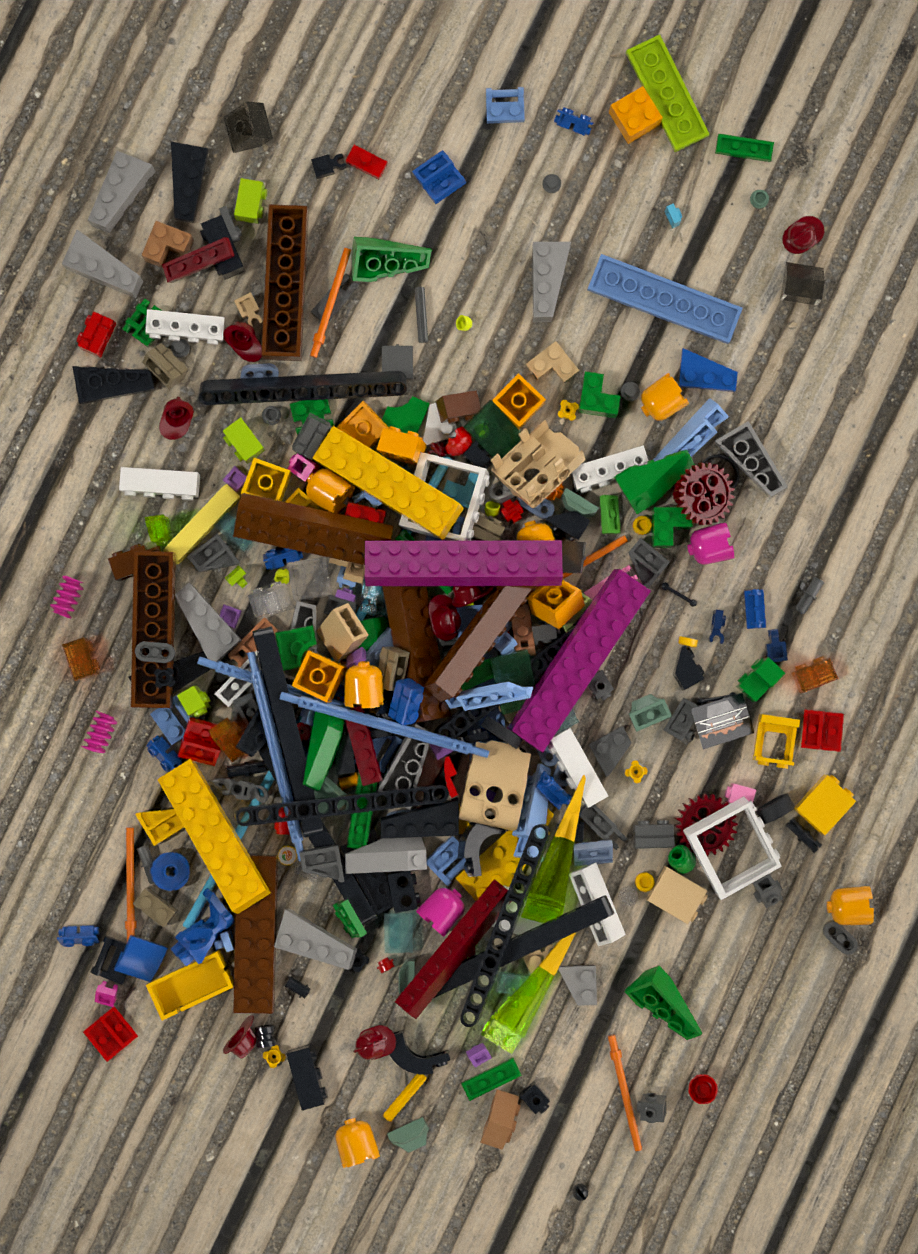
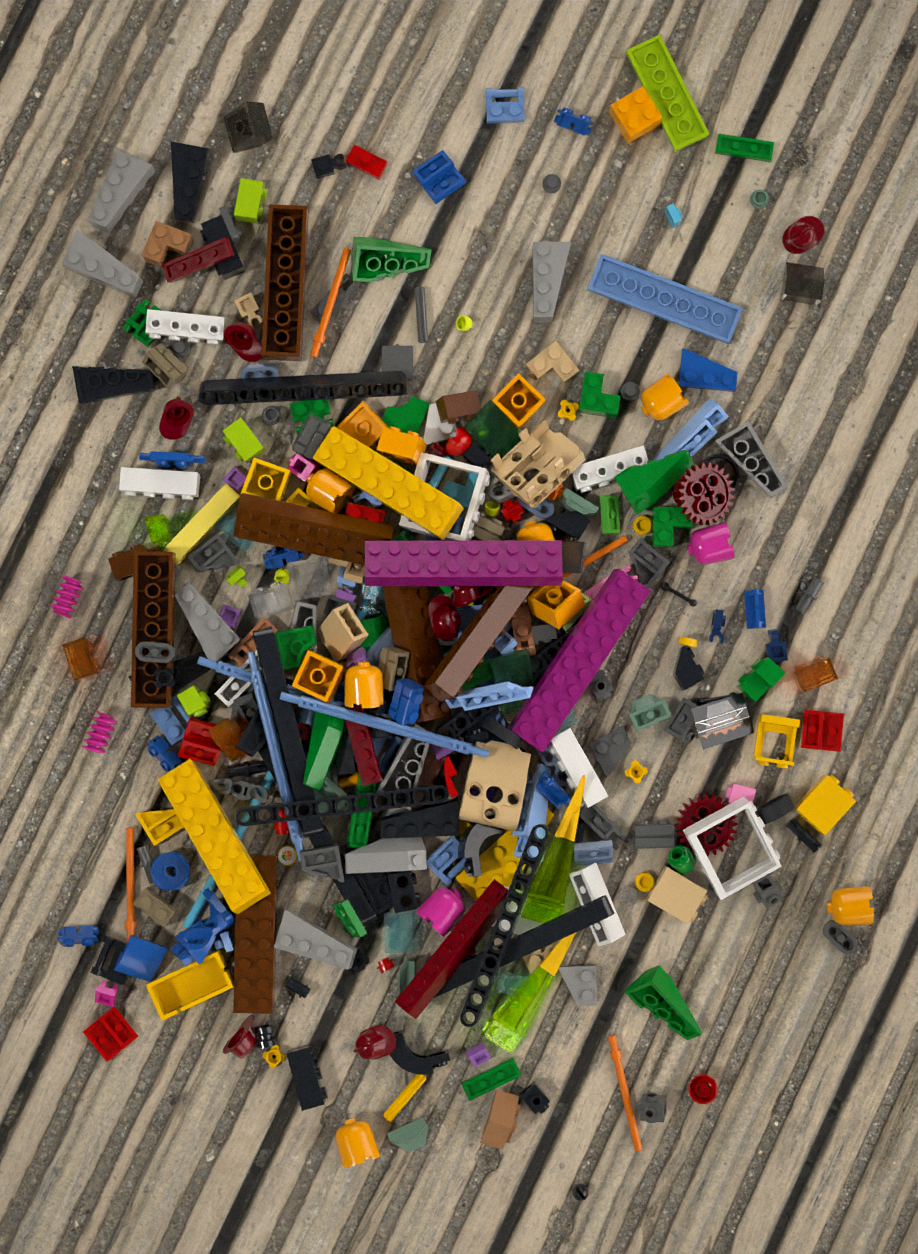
(96, 334): red brick -> none
(168, 459): none -> blue plate

